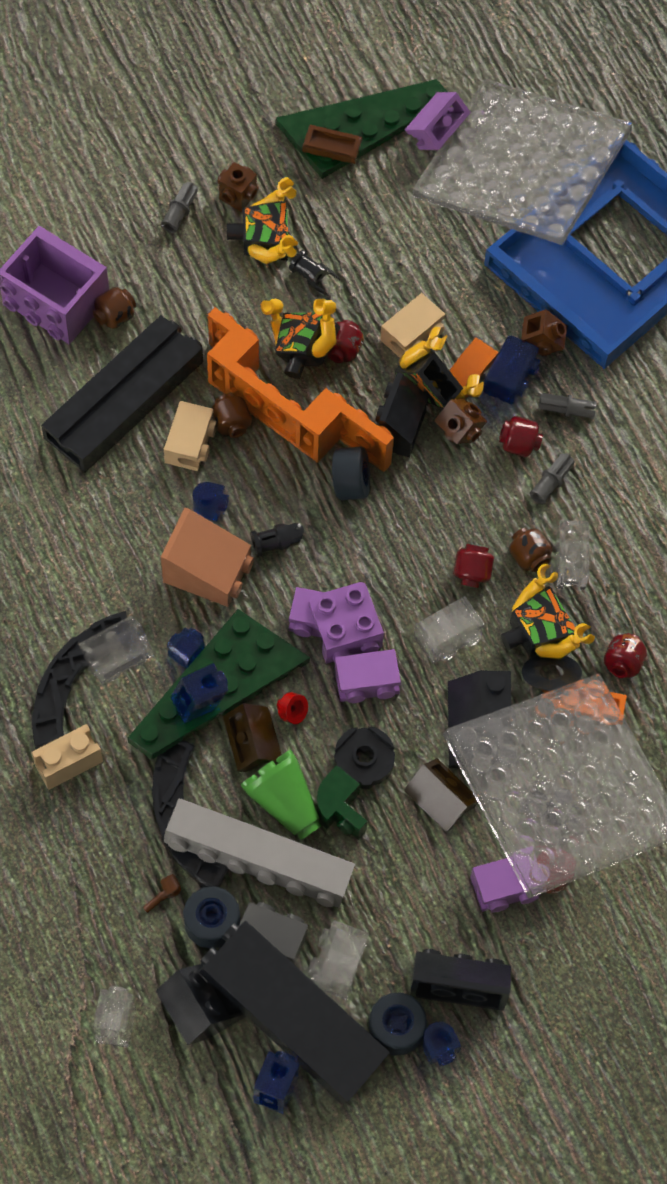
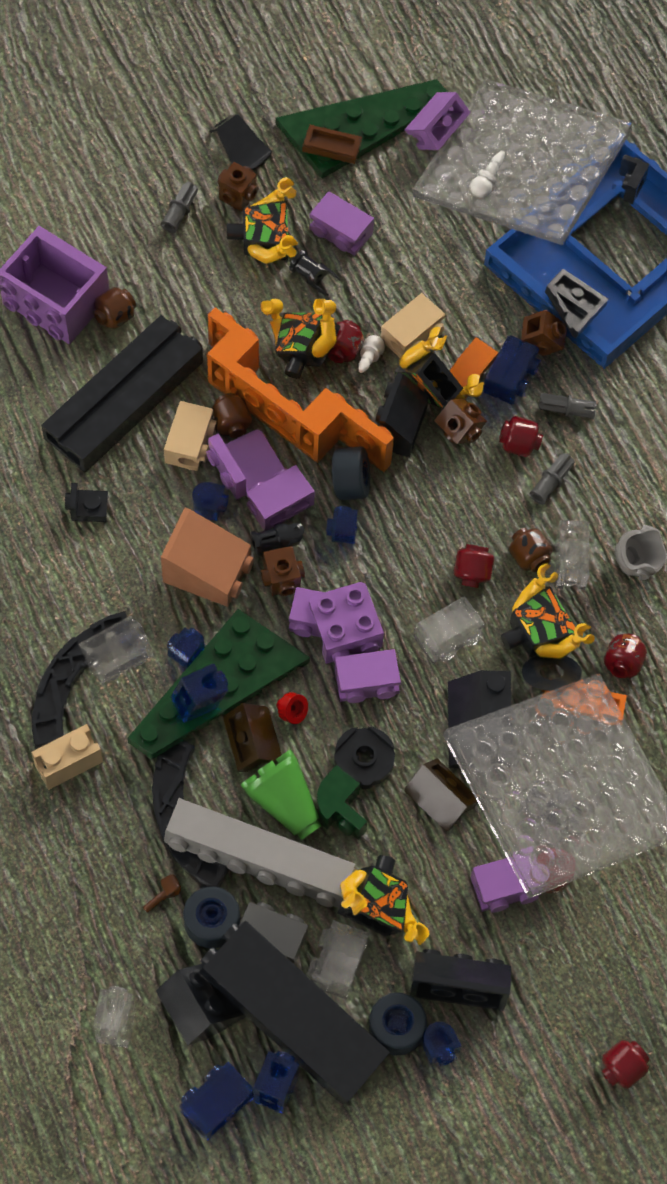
(87, 504): none -> black bracket
(216, 1100): none -> clear blue brick
(241, 142): none -> black piece
(243, 461): none -> medium lavender bracket
(280, 497): none -> medium lavender brick
(282, 571): none -> reddish brown brick
(341, 223): none -> medium lavender brick
(343, 525): none -> clear blue plate
(372, 349): none -> white bar
(380, 901): none -> torso
(482, 185): none -> white bar
(574, 301): none -> black wing
(625, 1064): none -> dark red head
(635, 175): none -> black bracket
(641, 552): none -> light grey cap

